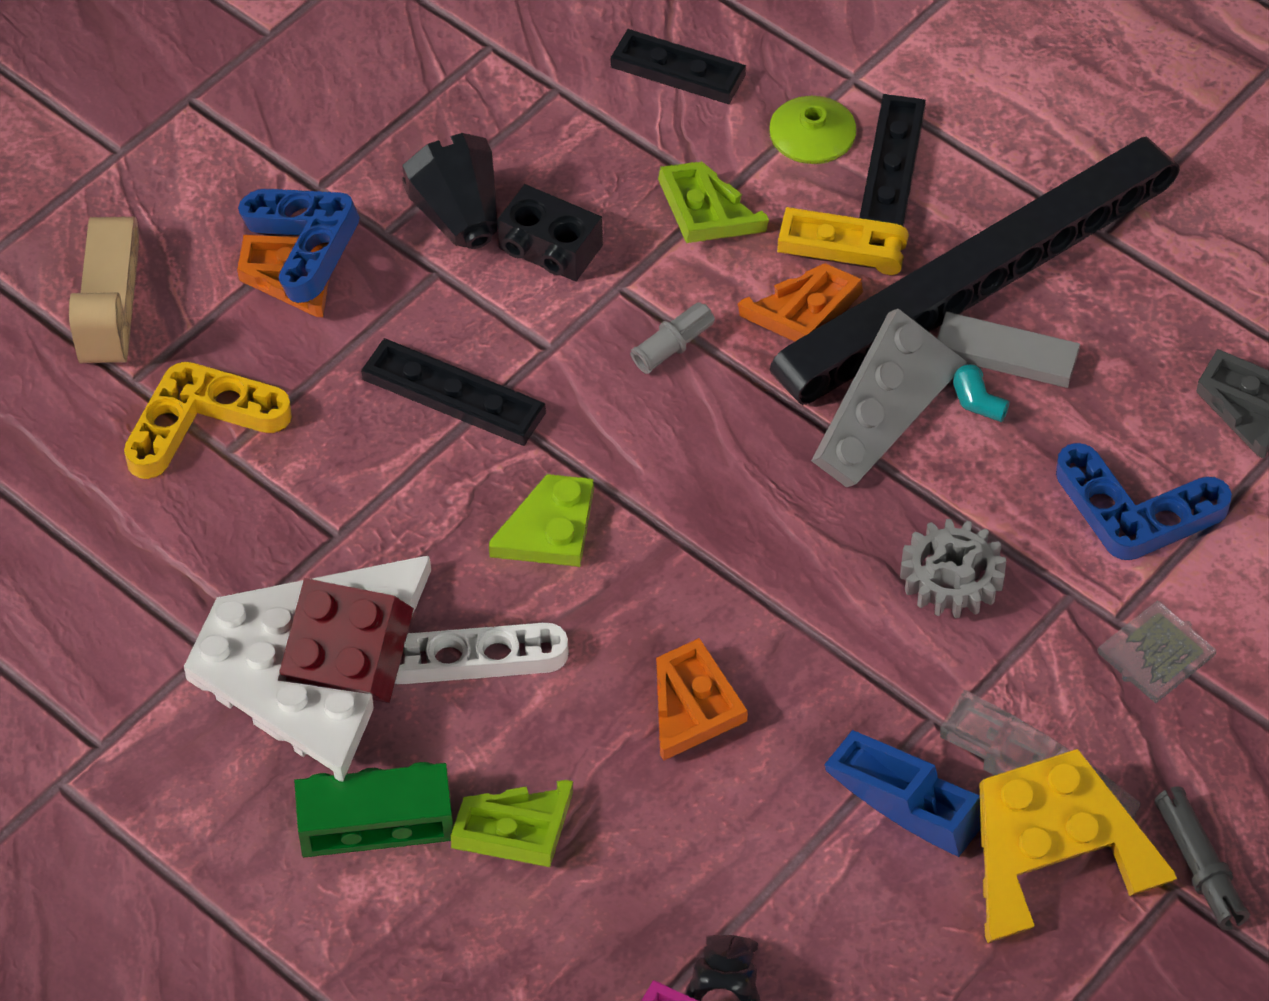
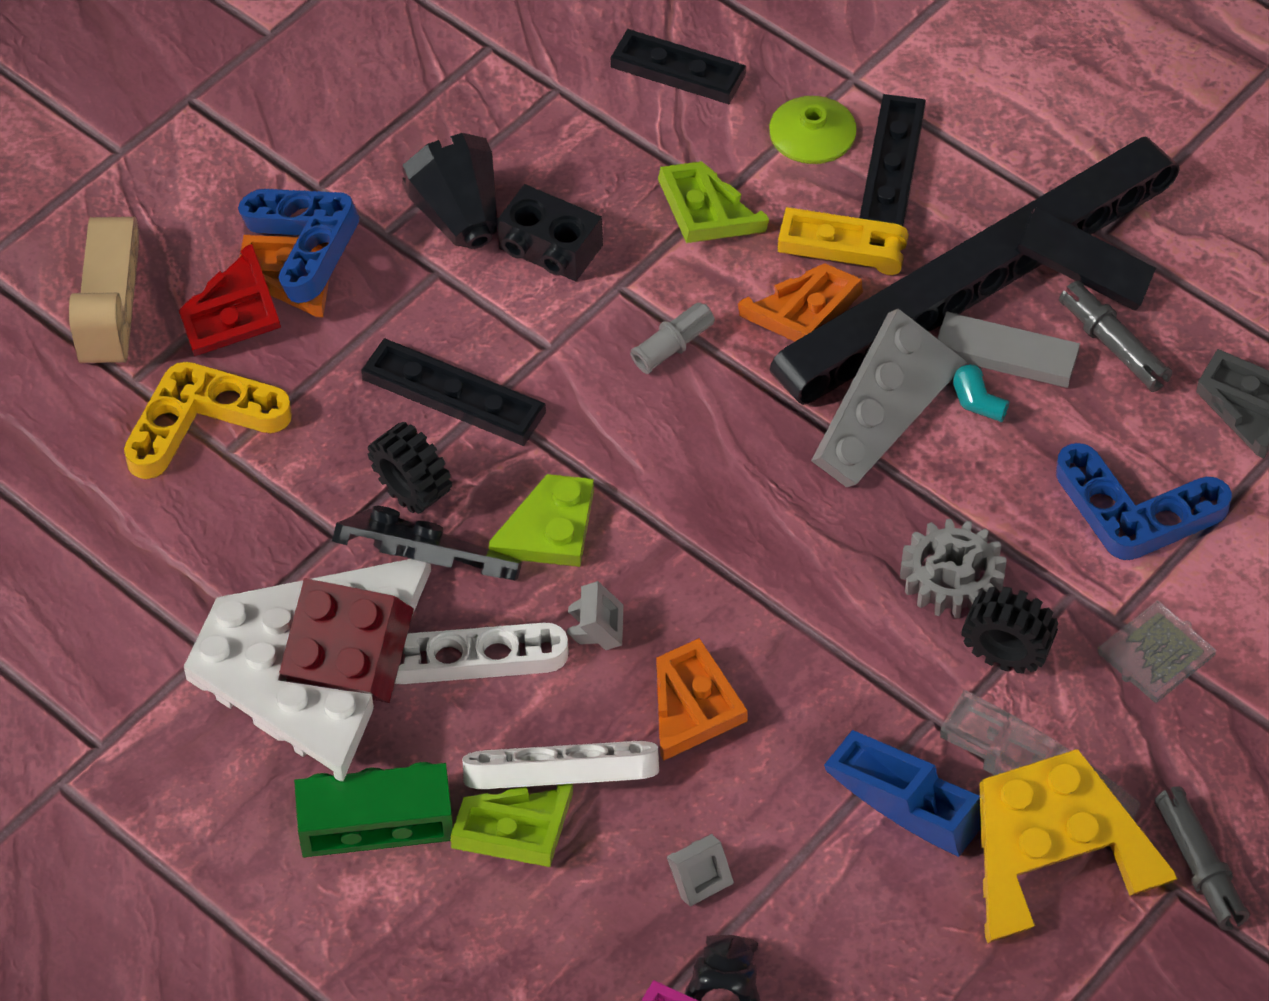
(230, 307): none -> red wing
(409, 467): none -> black tyre
(422, 542): none -> black wing
(560, 764): none -> white beam
(599, 617): none -> light grey tile
(700, 870): none -> light grey tile
(1009, 629): none -> black tyre
(1085, 259): none -> black tile
(1102, 323): none -> dark grey pin

